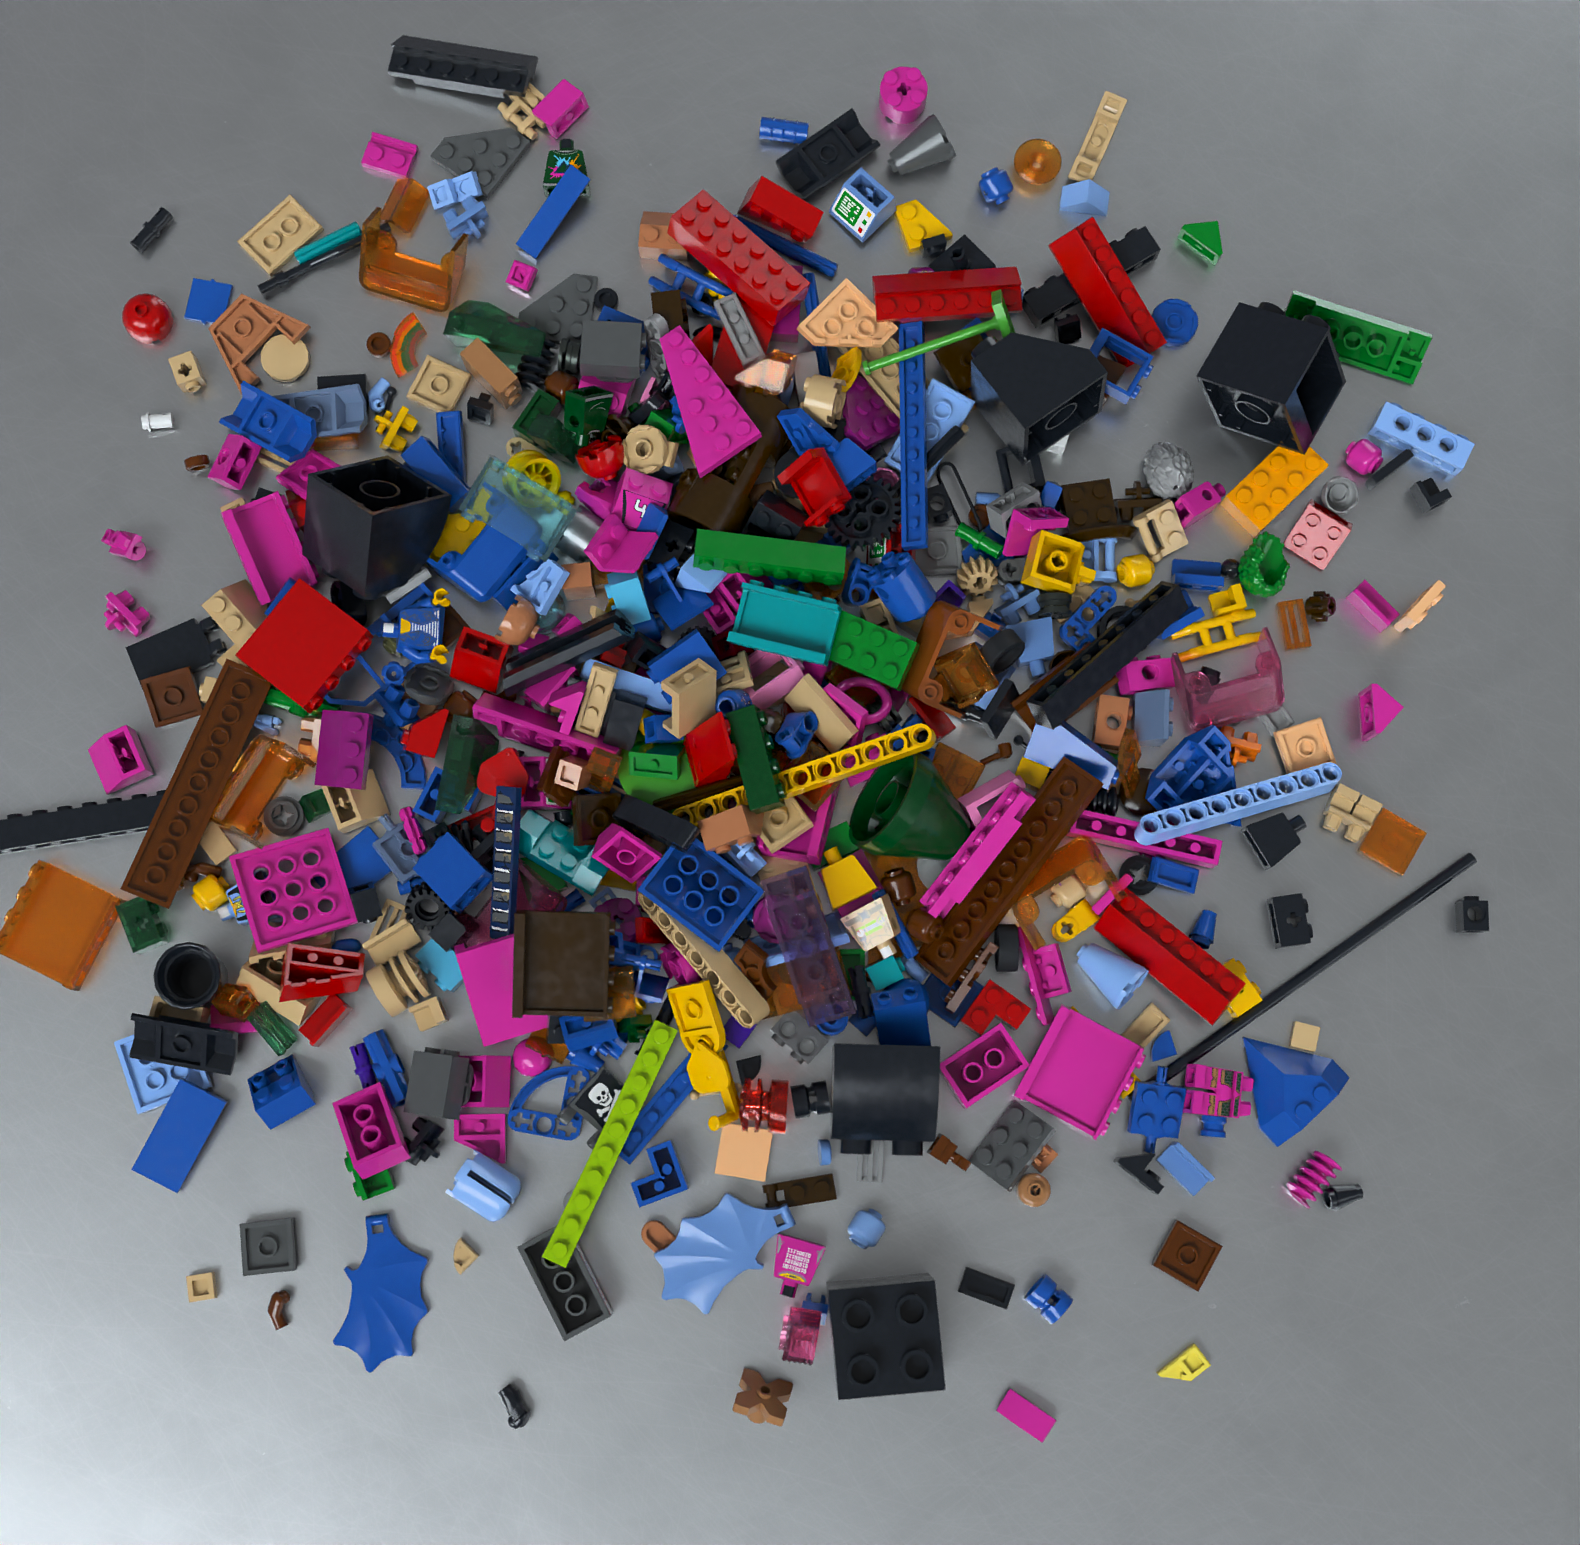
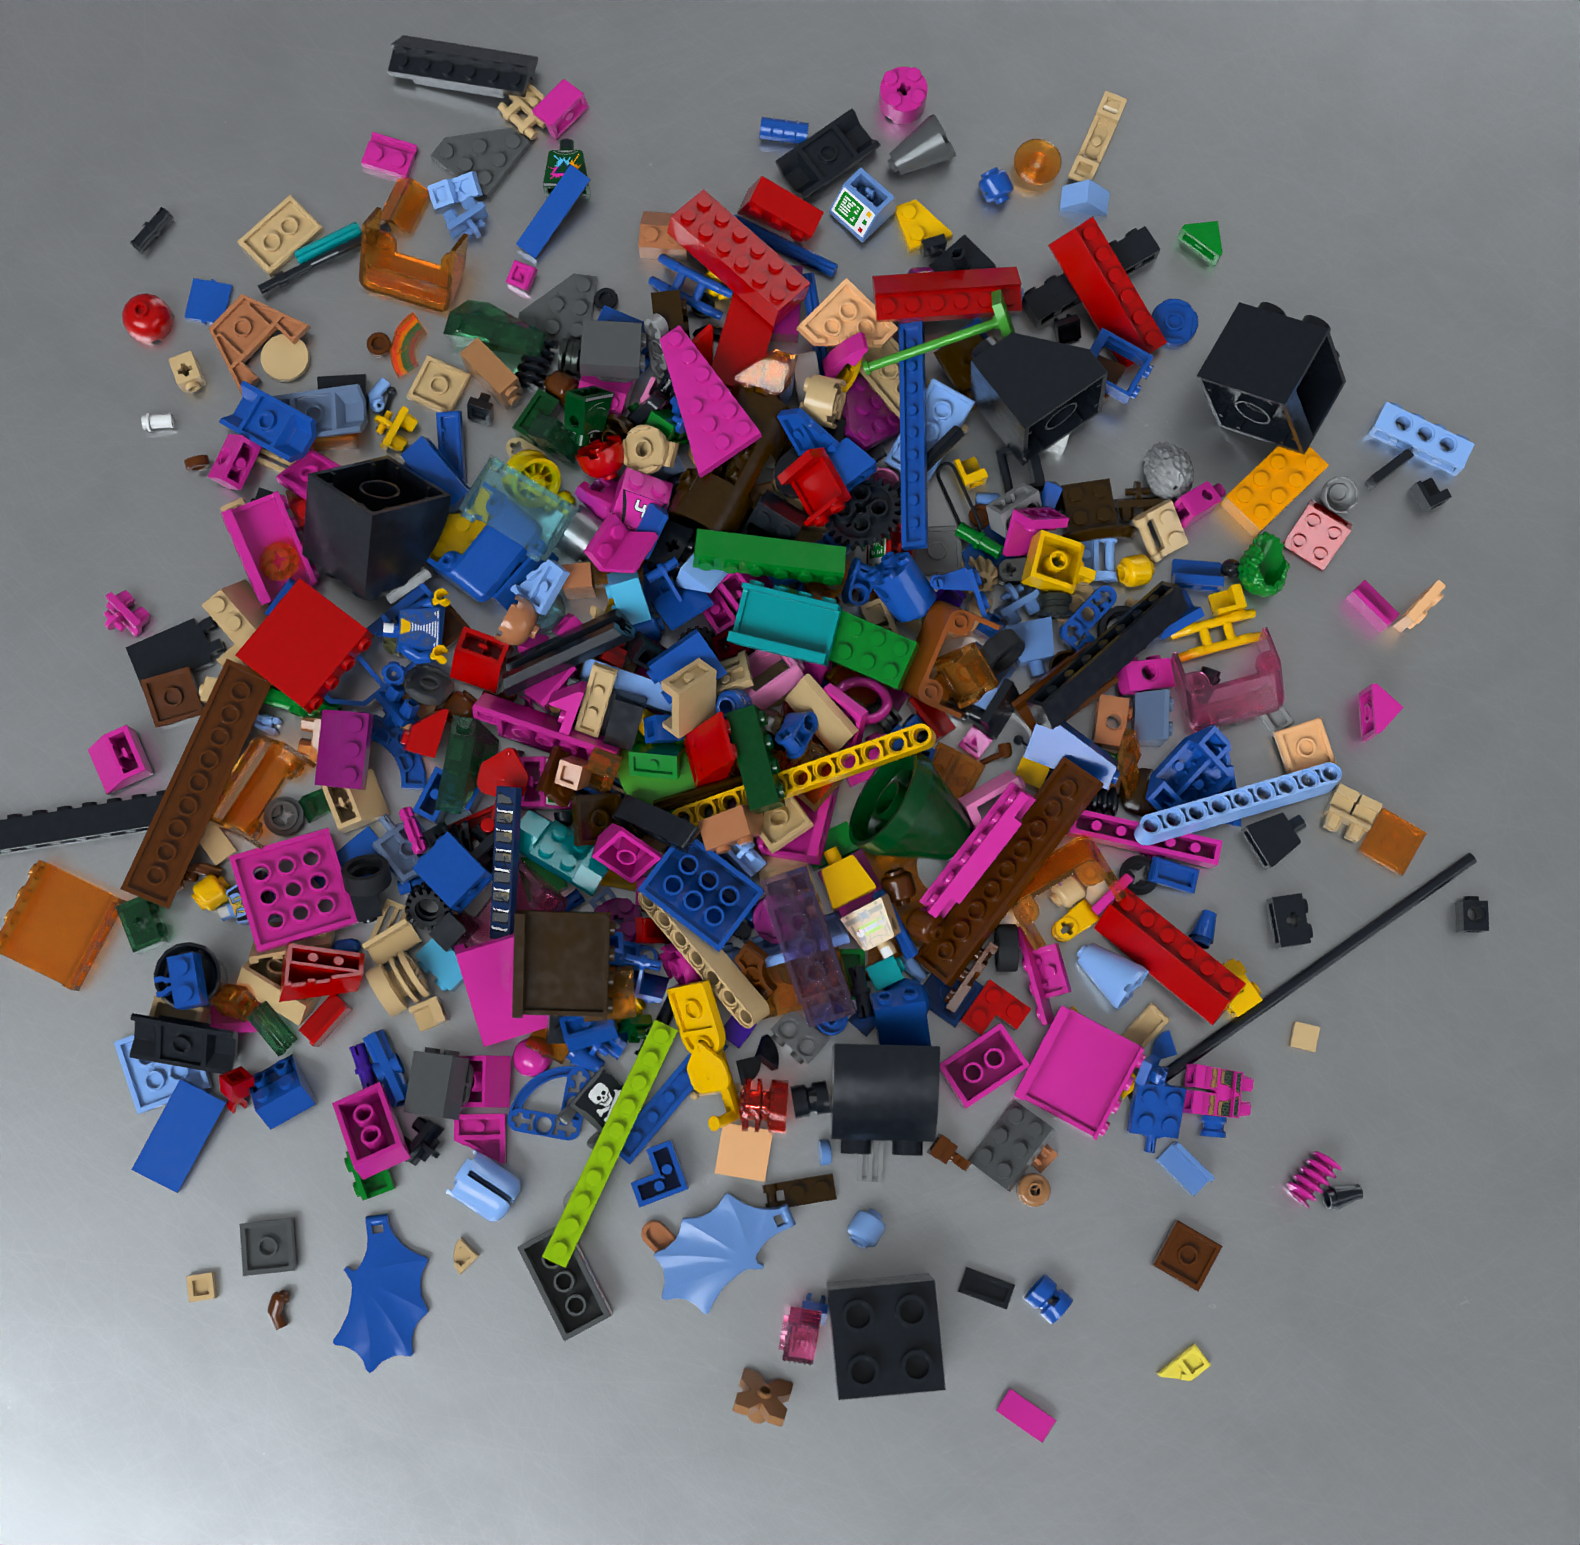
(124, 544): dark pink hips -> none
(186, 981): none -> blue brick
(235, 1087): none -> red piece
(288, 566): none -> clear orange gear
(344, 598): black beam -> none
(367, 885): none -> black tyre
(514, 1405): black arm -> none
(738, 329): light grey tile -> none
(768, 1053): none -> black tile
(796, 1262): dark pink torso -> none
(848, 351): none -> dark pink slope
(939, 494): black brick -> none
(963, 579): none -> blue plate
(971, 473): none -> yellow panel
(975, 742): none -> dark pink tile
(1135, 1167): black slope -> none
(1151, 1072): none -> blue tile
(1244, 748): orange hips -> none
(1284, 624): clear orange tile -> none
(1290, 1087): blue wedge -> none
(1320, 606): dark brown gear -> none
(1364, 456): dark pink head -> none
(1365, 338): green slope -> none

